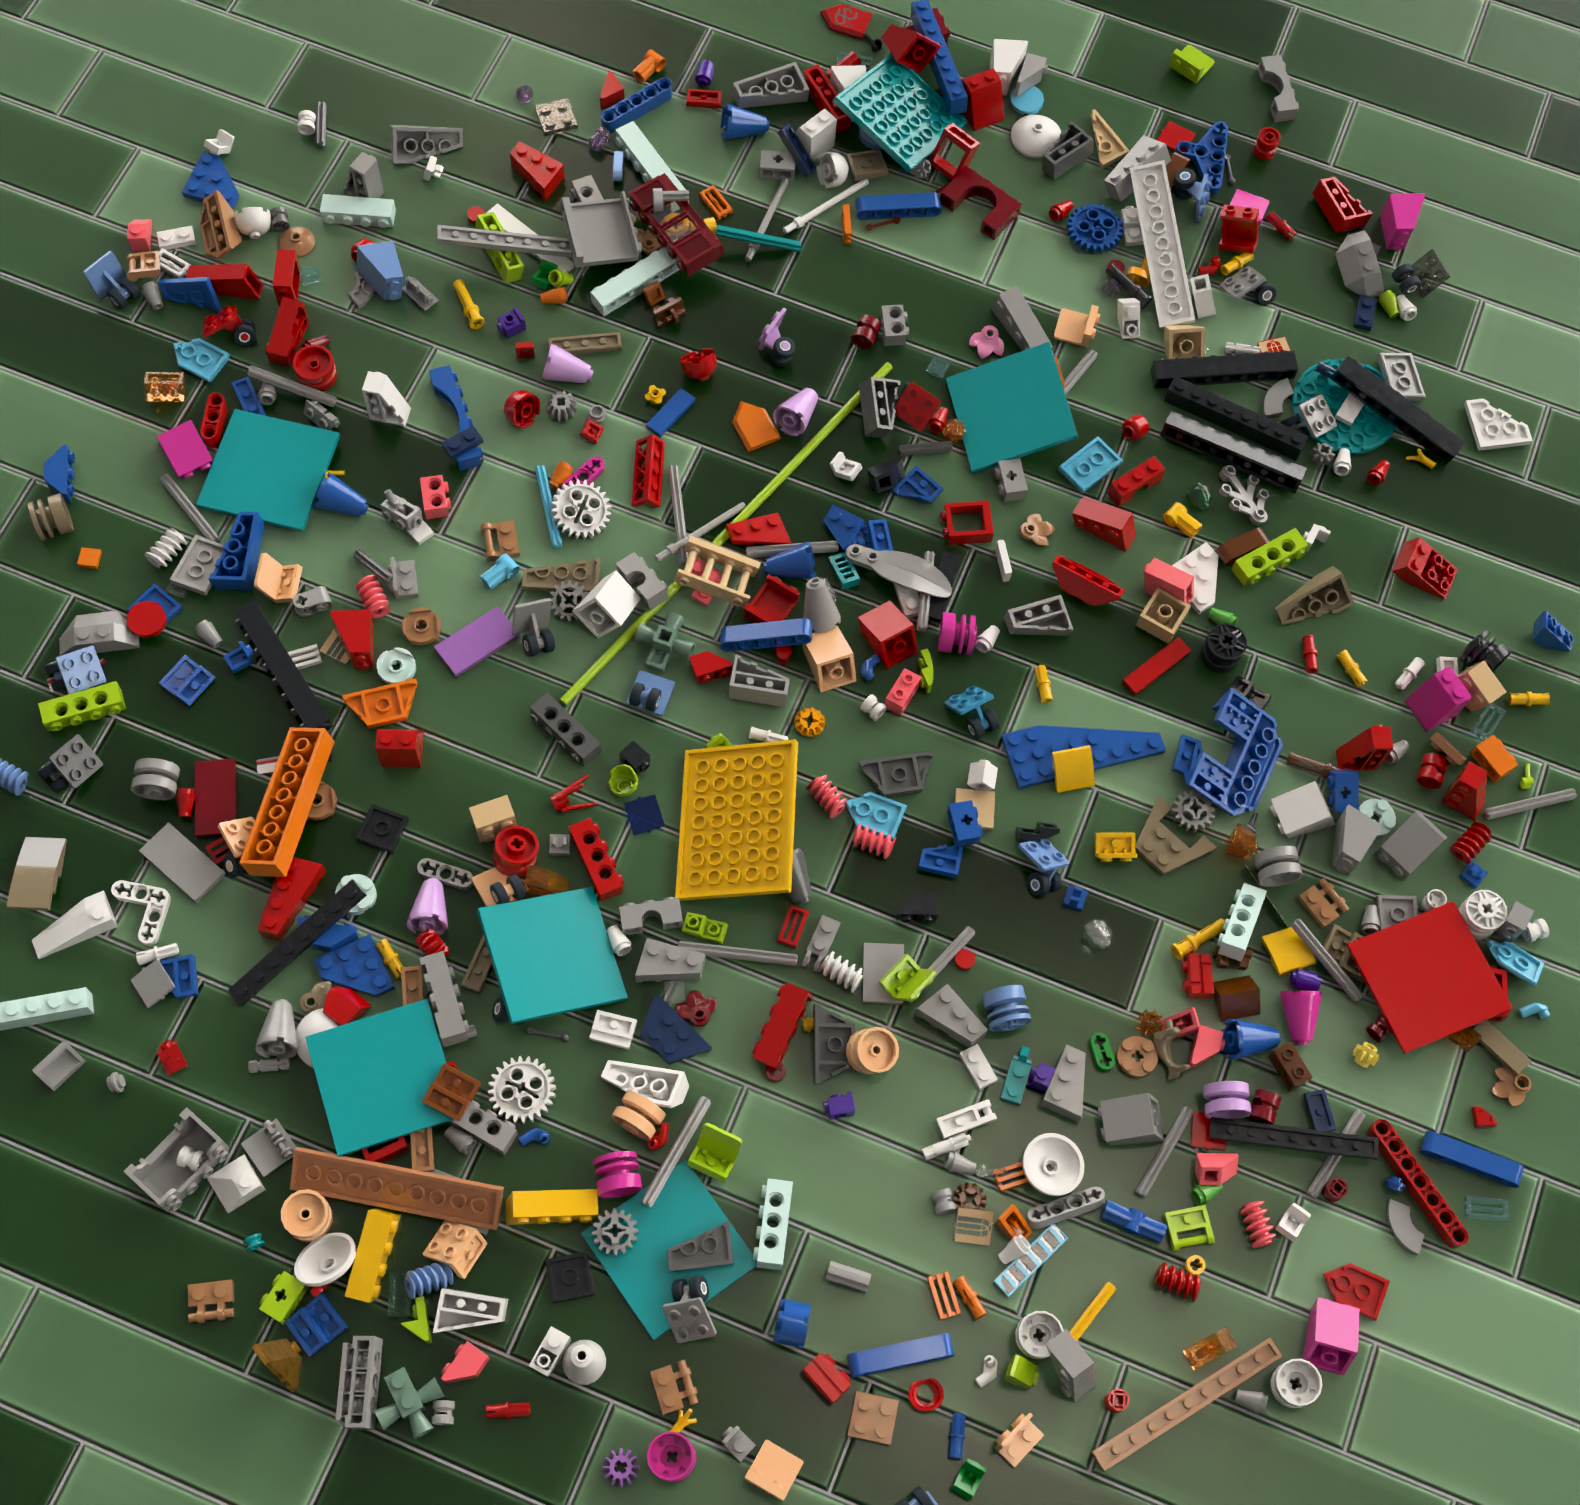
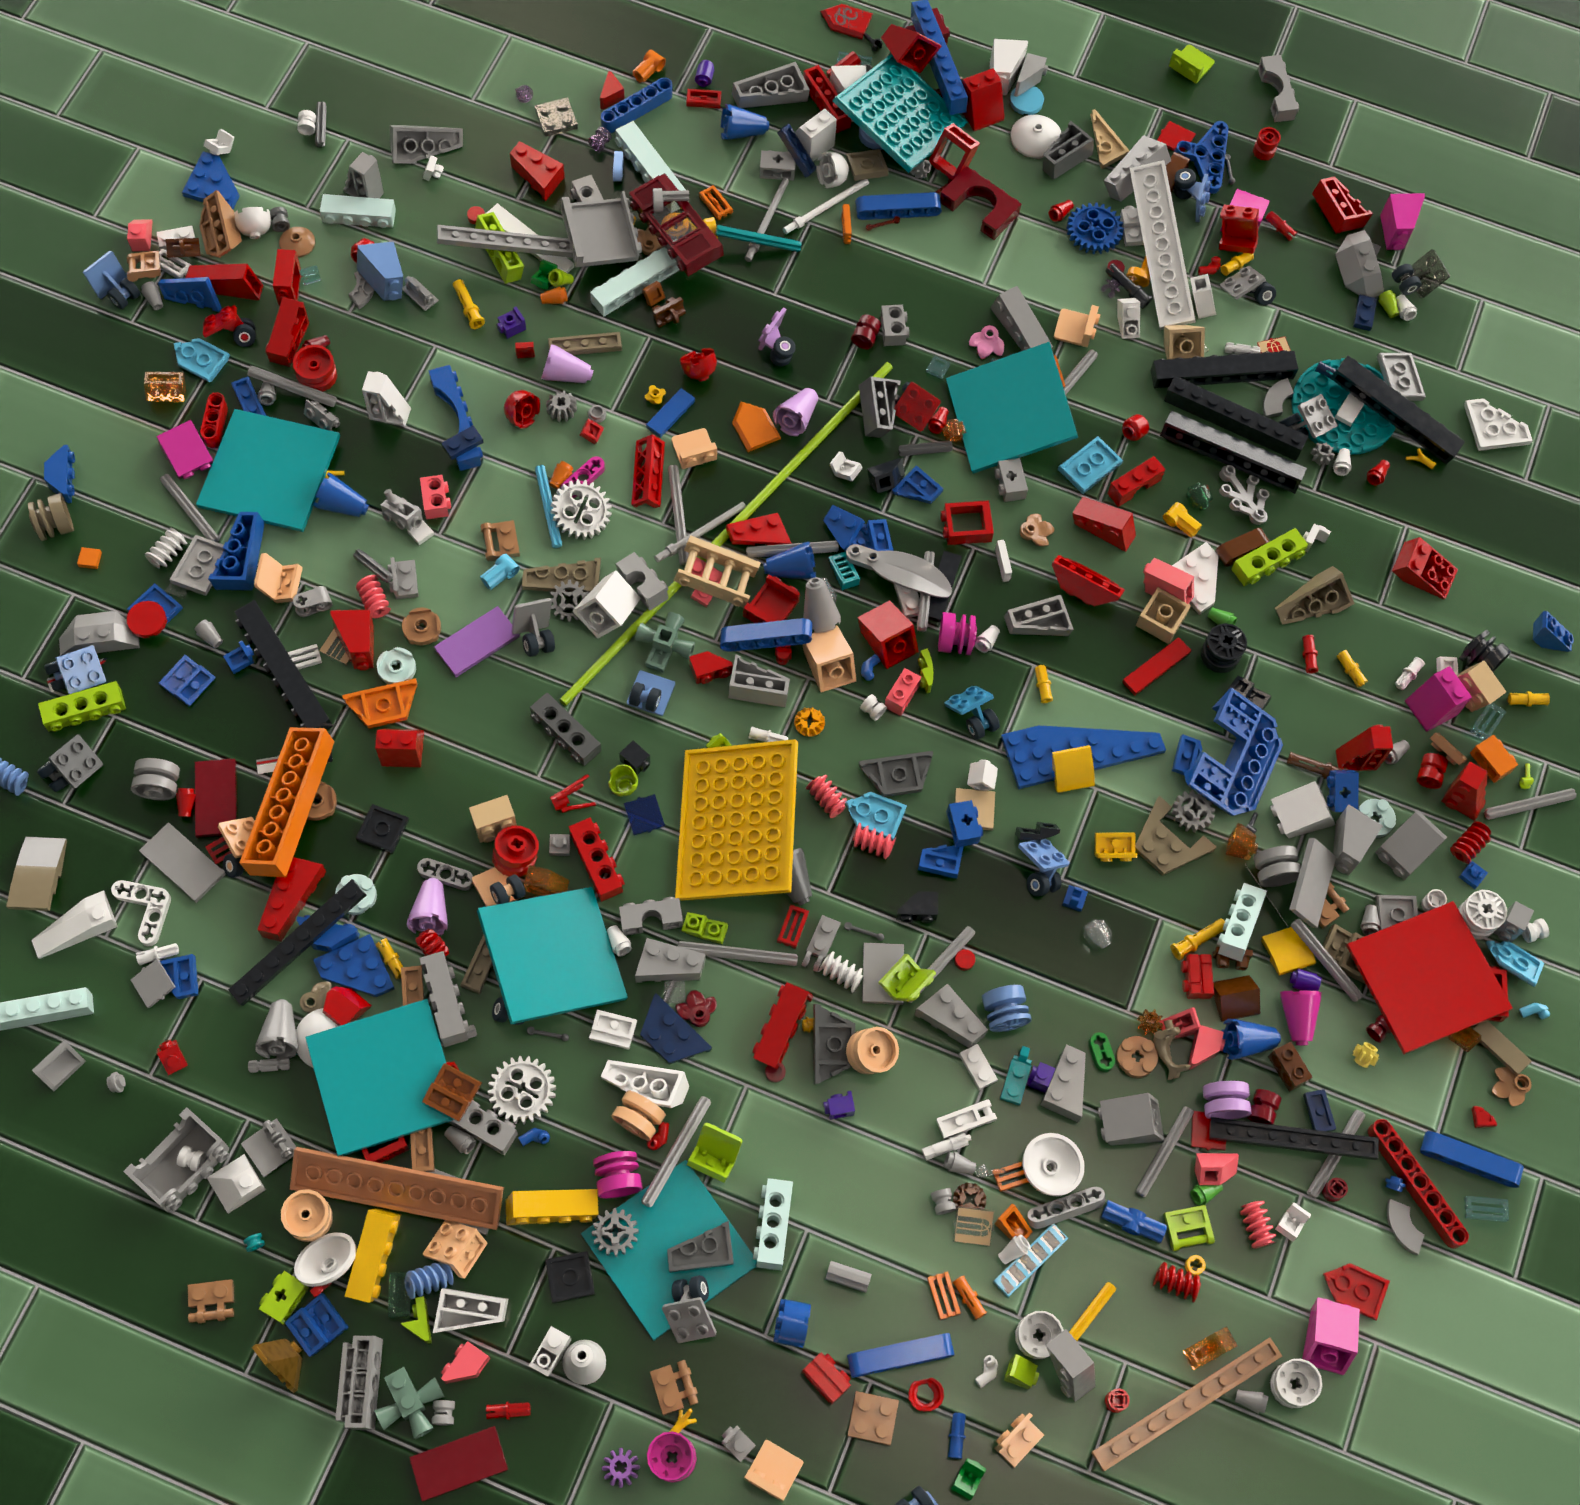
(183, 247): none -> reddish brown hips
(458, 1463): none -> dark red tile
(694, 448): none -> light nougat bracket
(848, 926): none -> dark grey hinge
(1313, 882): none -> light grey tile

